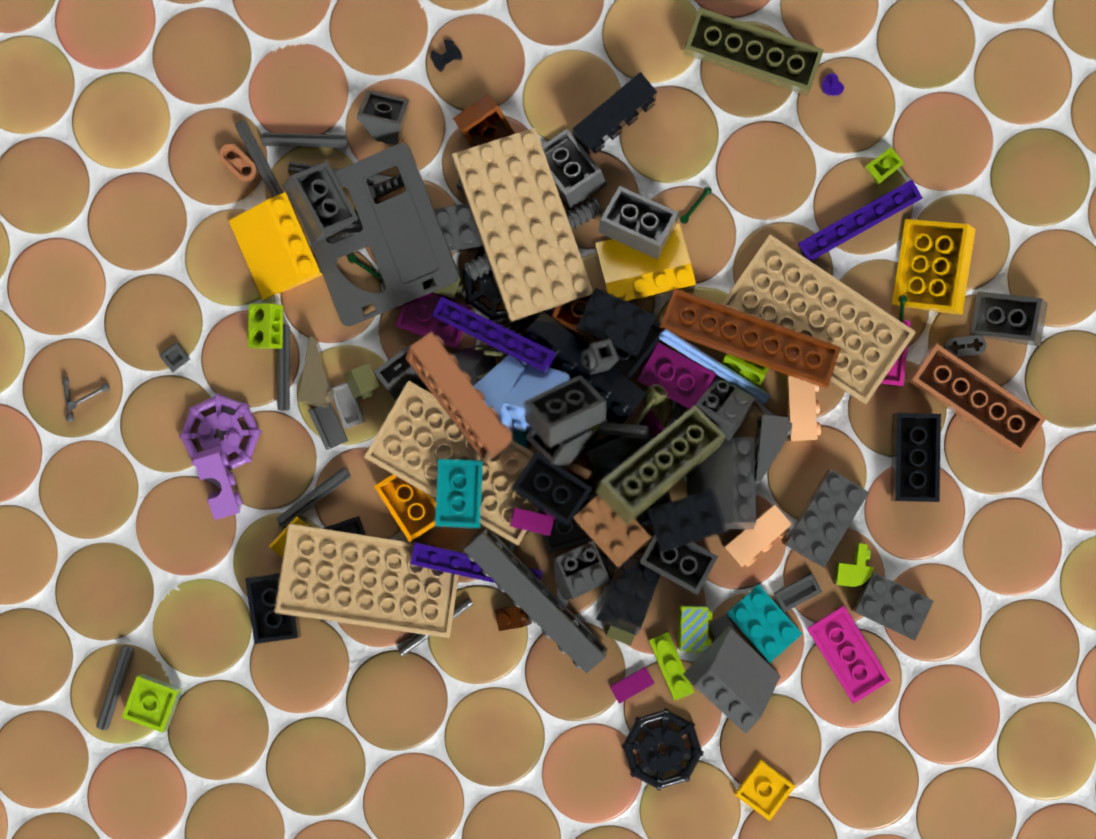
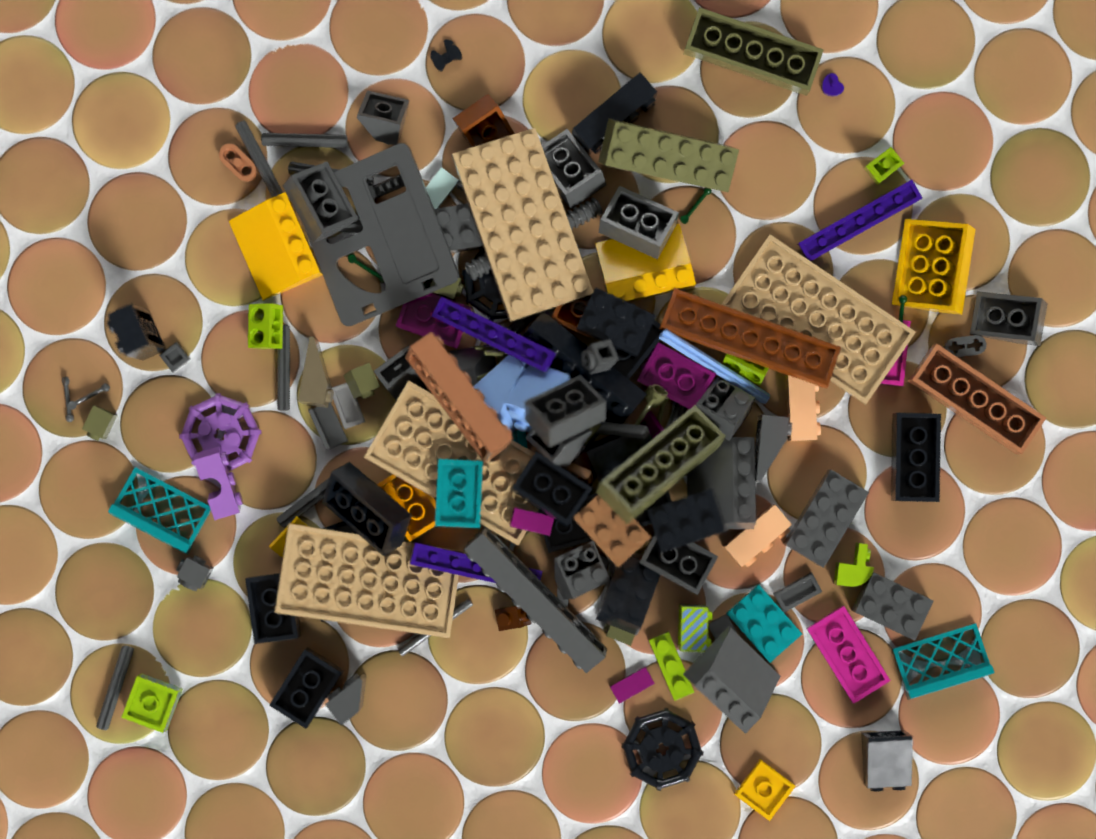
(99, 423): none -> olive brick
(135, 332): none -> black brick
(156, 529): none -> teal fence
(193, 572): none -> dark grey brick
(306, 687): none -> black brick
(347, 701): none -> dark grey slope
(366, 508): none -> black brick
(441, 187): none -> light aqua tile
(668, 155): none -> olive brick
(887, 759): none -> slope
(948, 680): none -> teal fence

